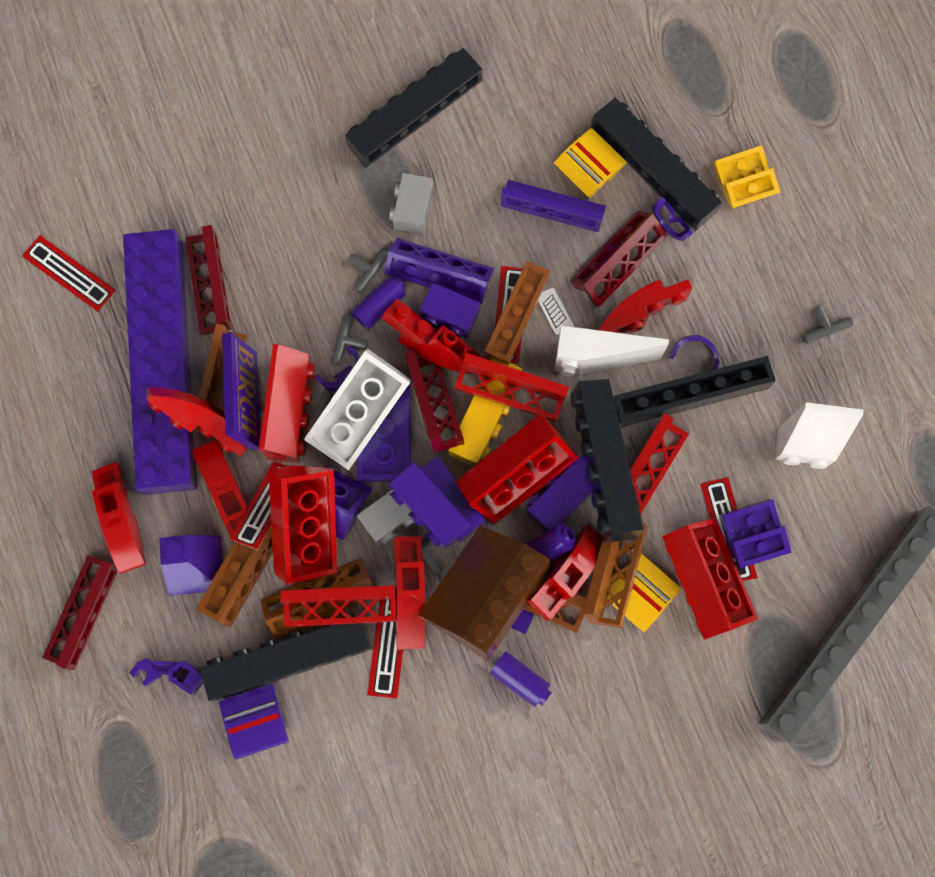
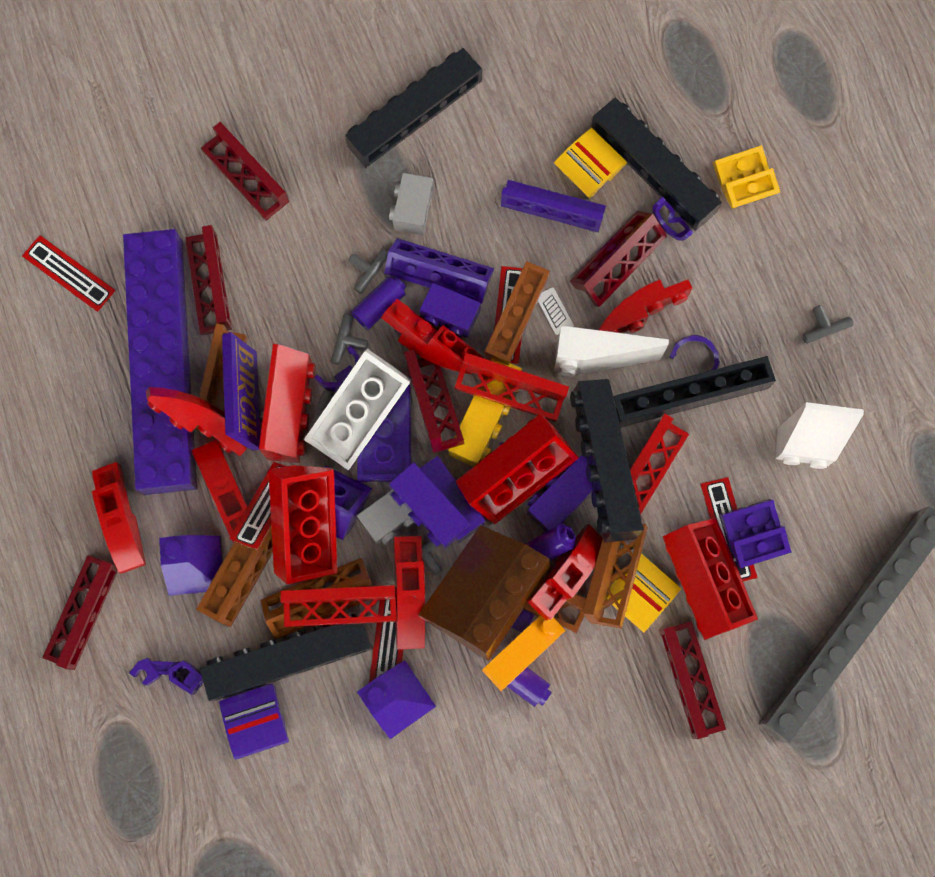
(249, 164): none -> dark red fence
(396, 699): none -> dark purple slope
(522, 651): none -> light orange slope
(684, 683): none -> dark red fence

